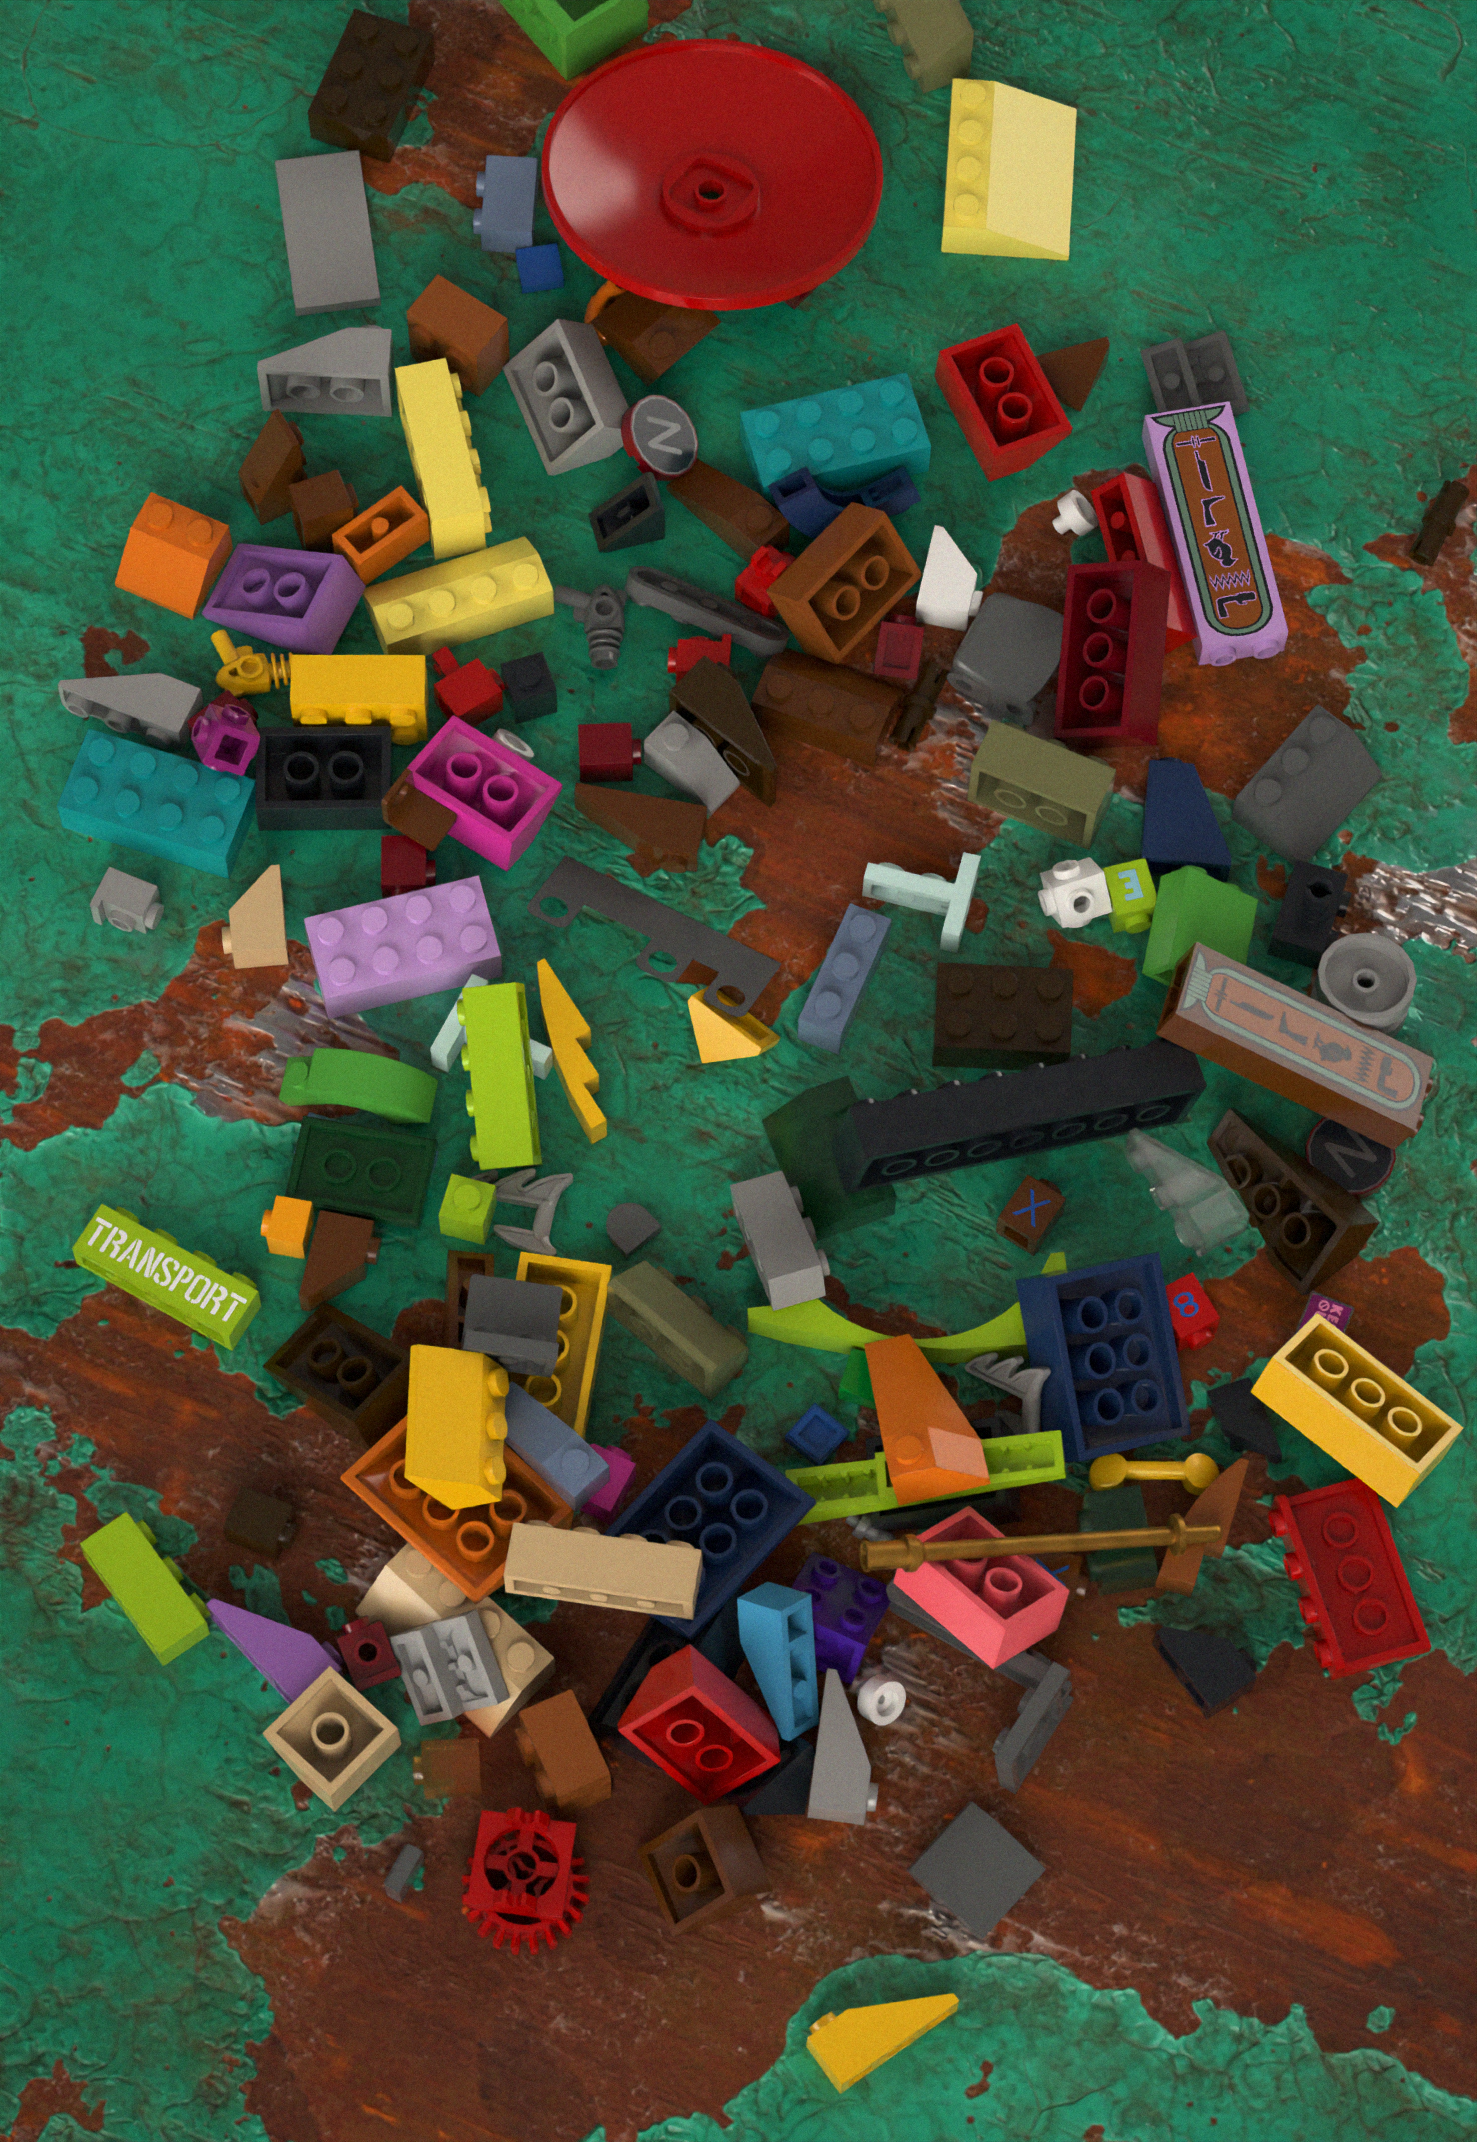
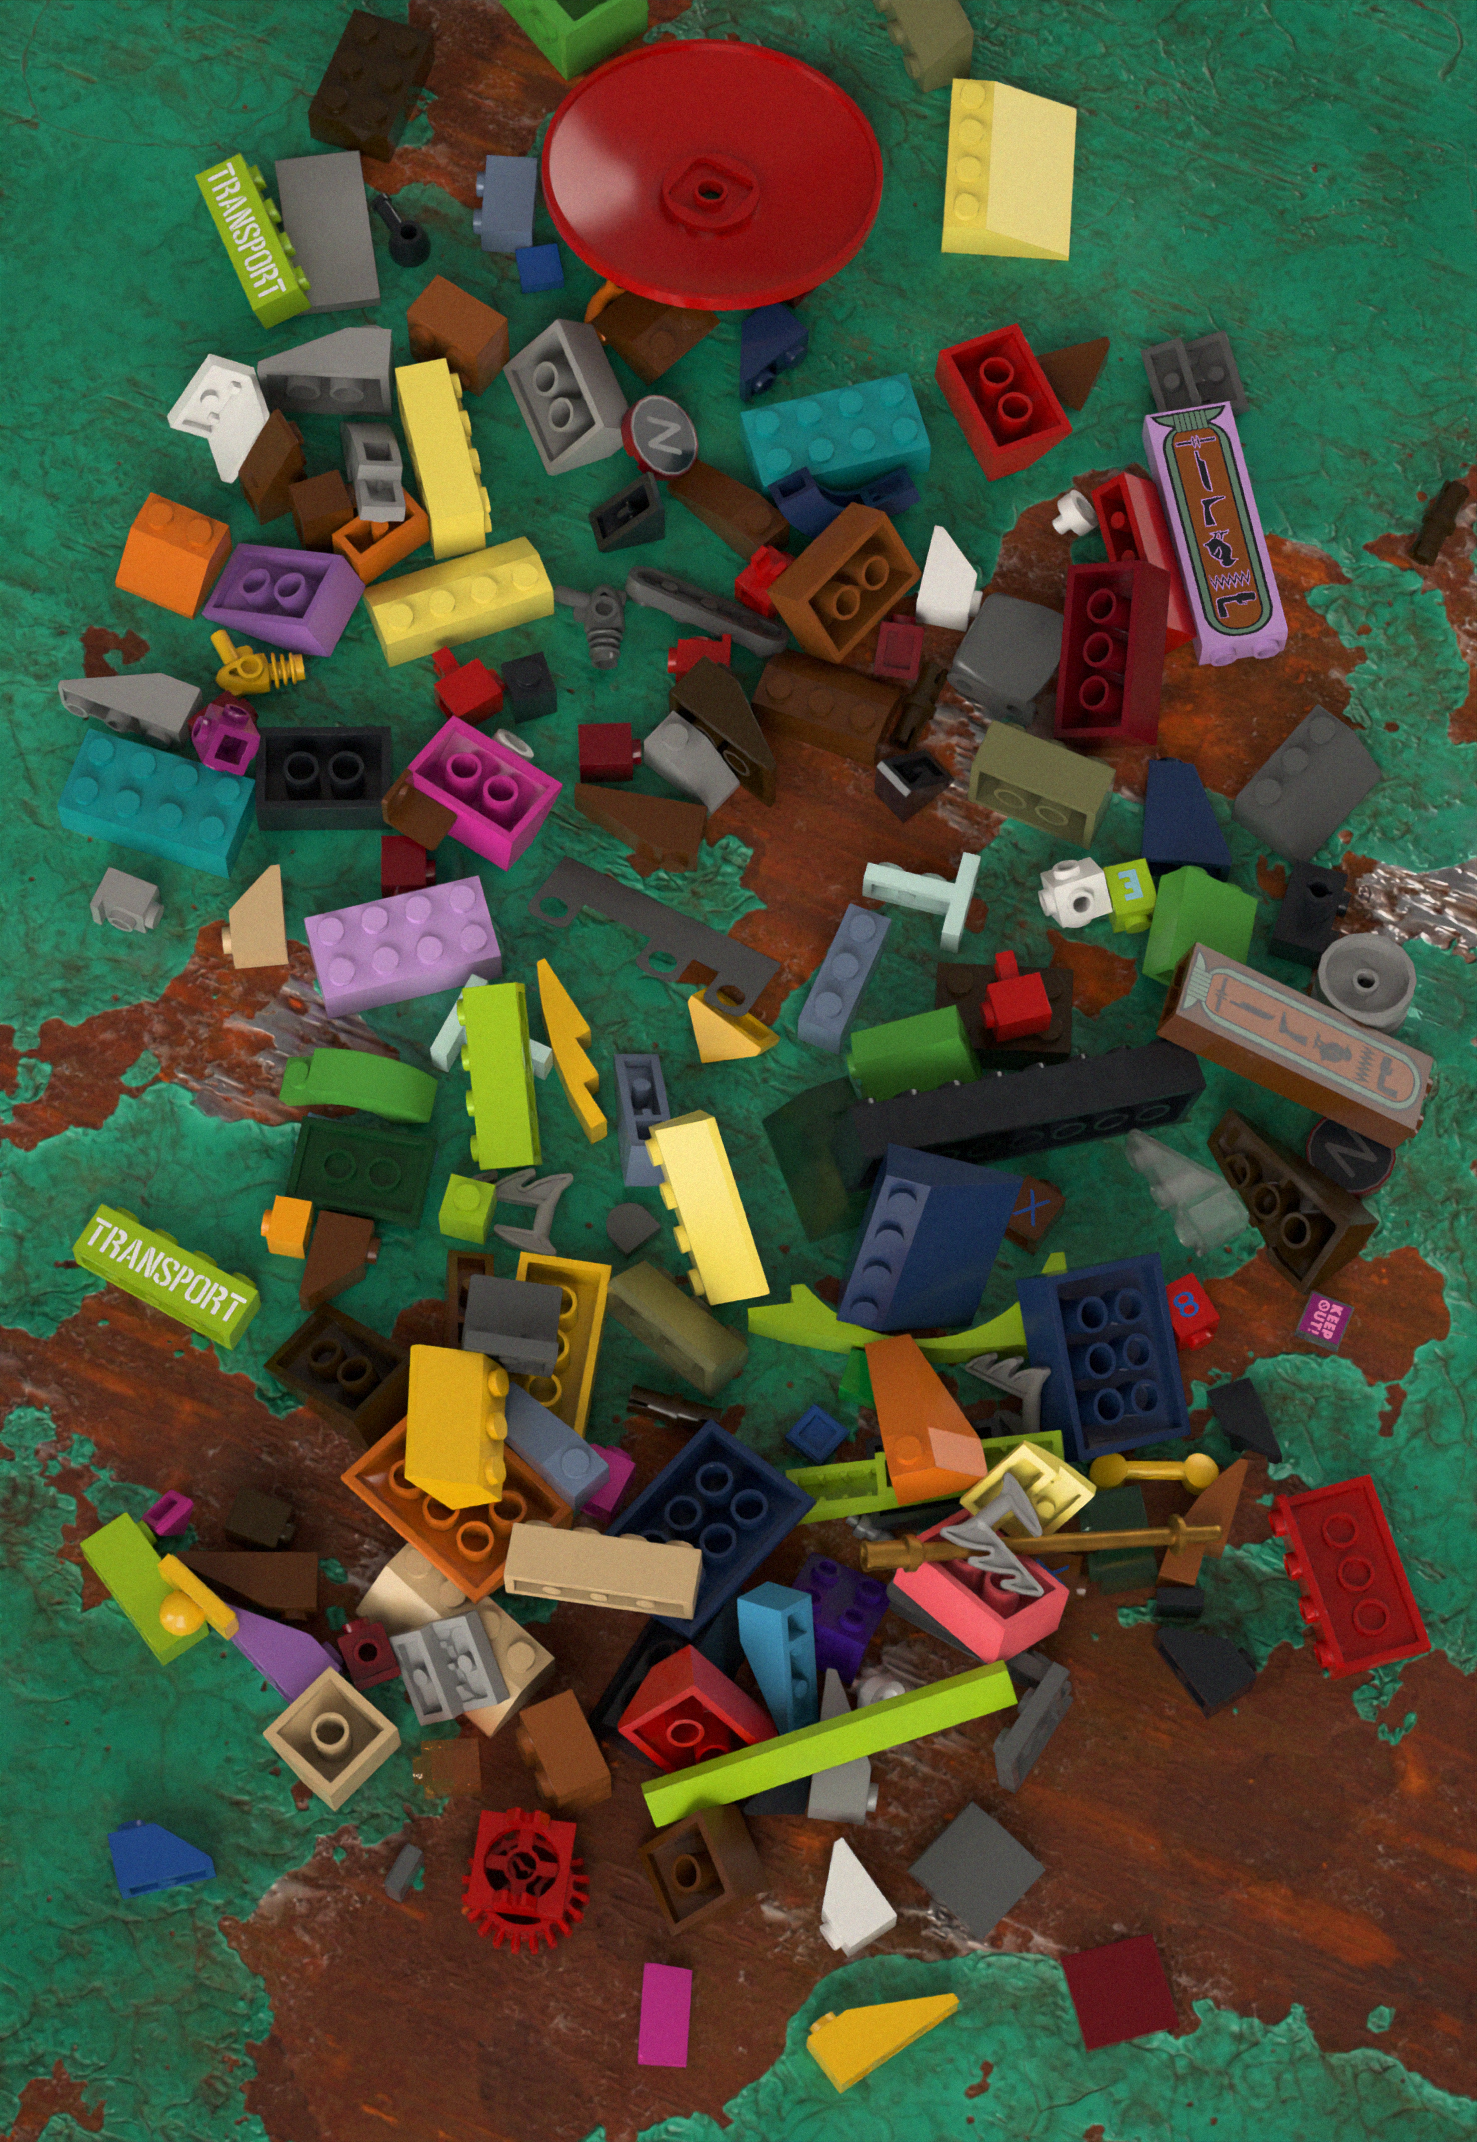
(155, 1859): none -> blue slope
(169, 1514): none -> dark pink slope
(192, 1603): none -> yellow tile
(225, 408): none -> white bracket
(254, 241): none -> lime brick
(268, 1582): none -> reddish brown slope
(362, 693): yellow brick -> none
(375, 469): none -> light grey slope
(402, 251): none -> black bar
(639, 1104): none -> sand blue slope
(664, 2015): none -> dark pink slope
(671, 1409): none -> dark brown pin
(707, 1209): none -> light yellow slope
(769, 345): none -> dark blue slope
(780, 1239): light grey brick -> none
(829, 1743): none -> lime tile
(853, 1905): none -> white slope
(910, 782): none -> black slope
(913, 1055): none -> bright green brick
(925, 1242): none -> dark blue slope
(978, 1536): none -> light grey piece
(1016, 1002): none -> red brick
(1048, 1482): none -> light yellow slope
(1119, 1992): none -> dark red tile
(1178, 1602): none -> black tile
(1356, 1409): yellow brick -> none

